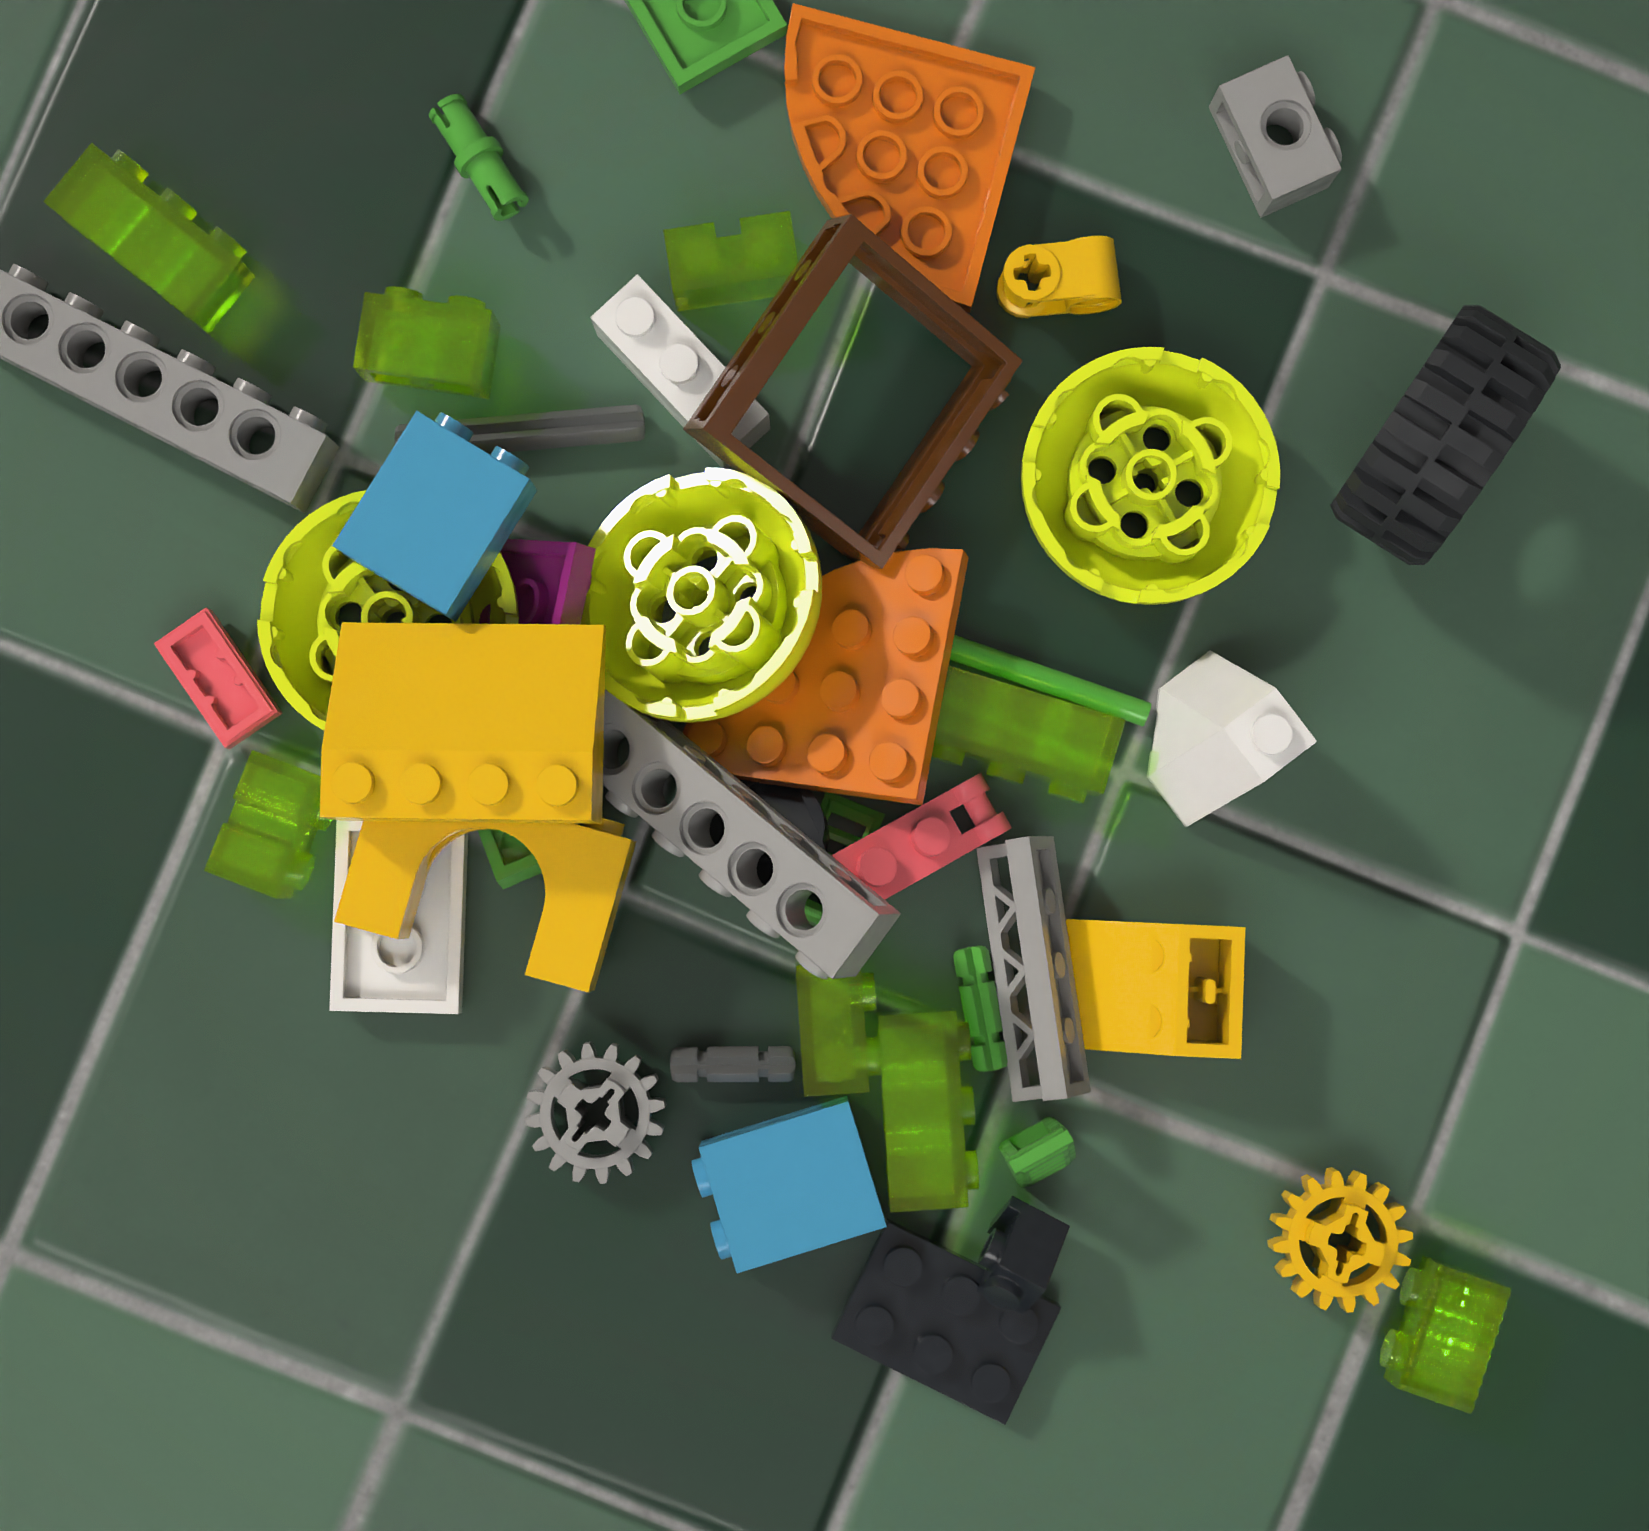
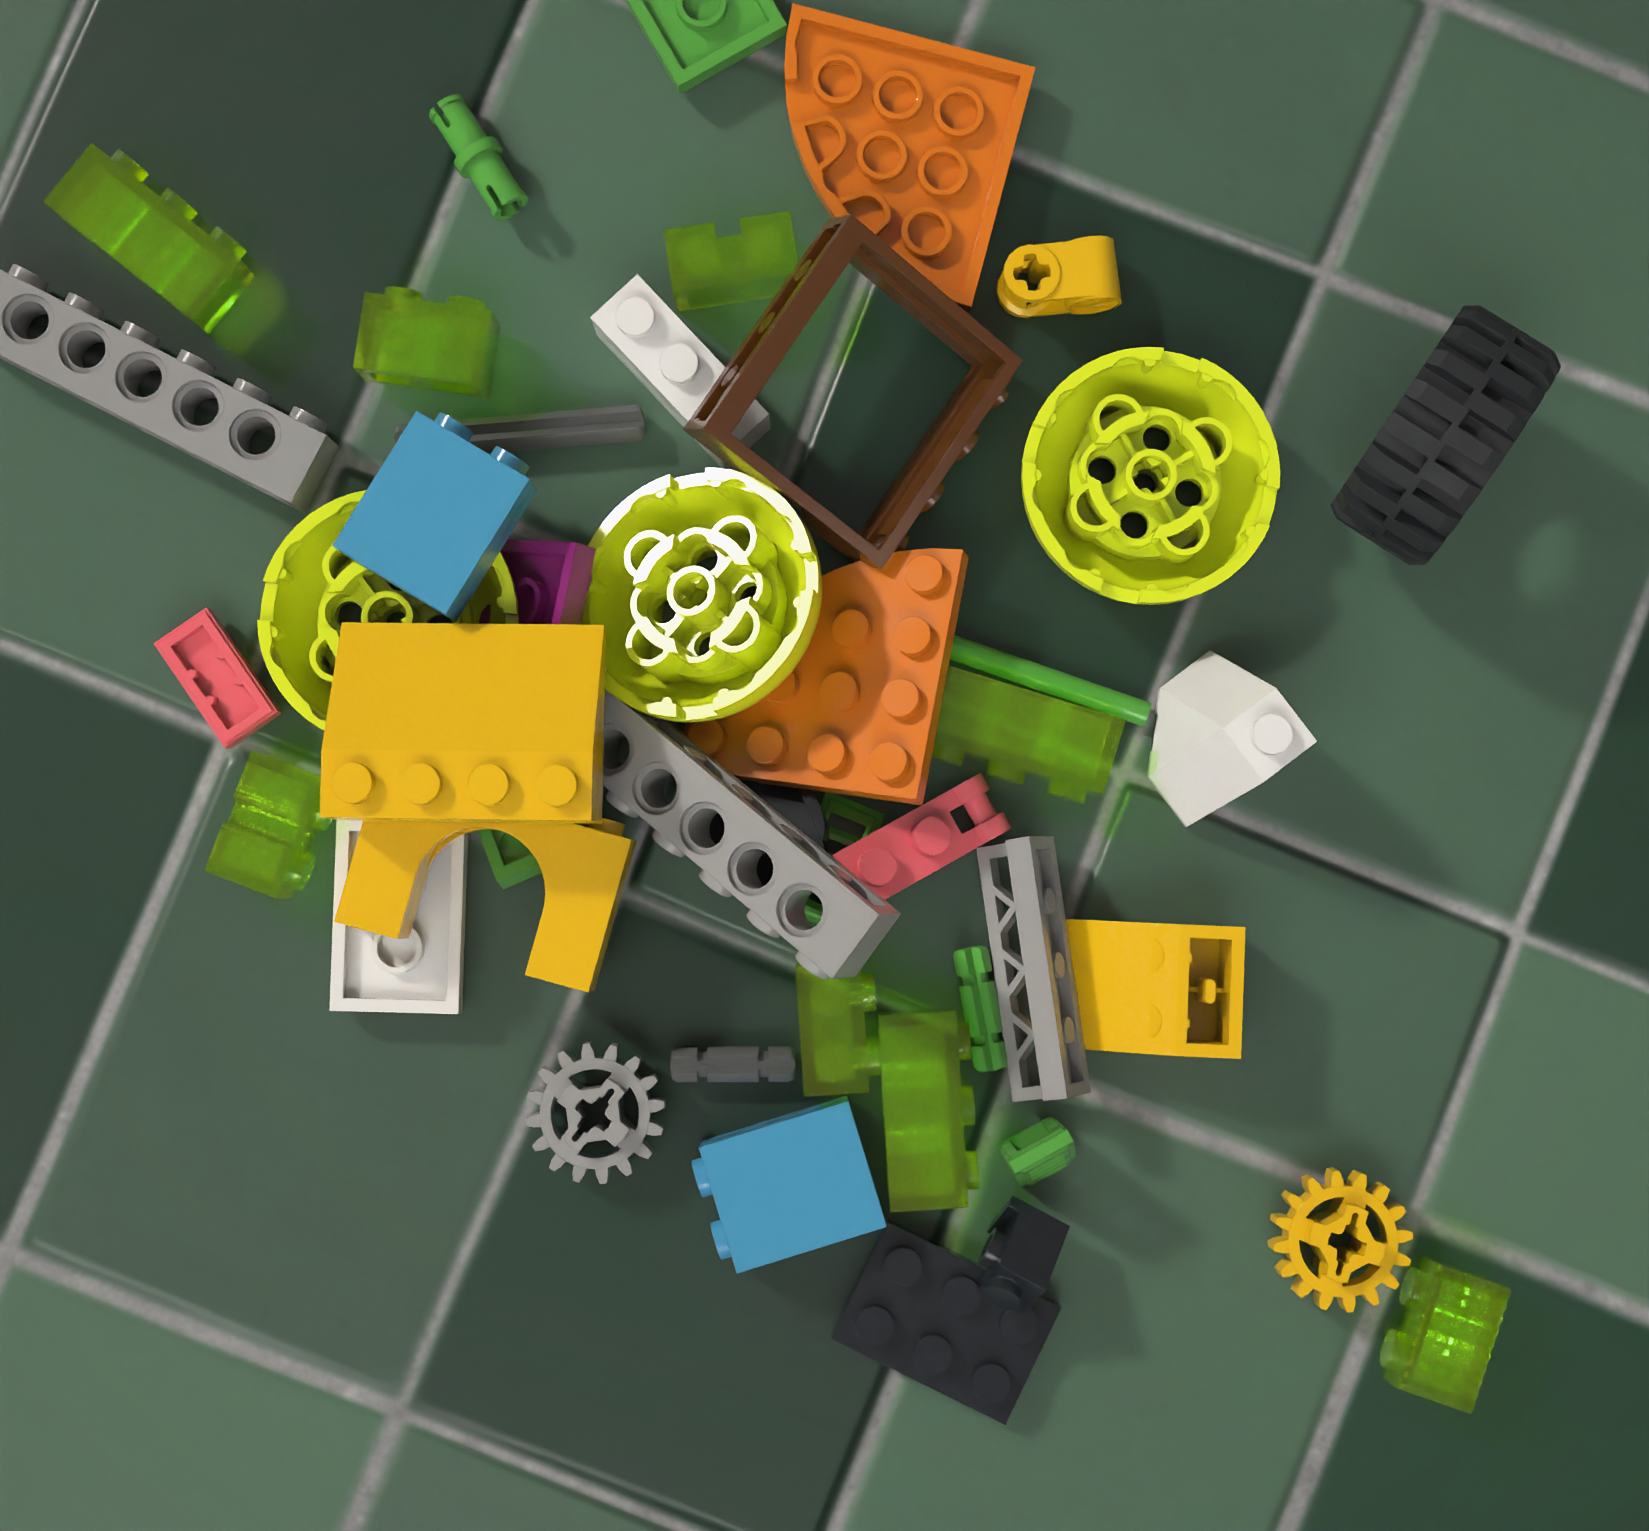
(1271, 171): light grey brick -> none

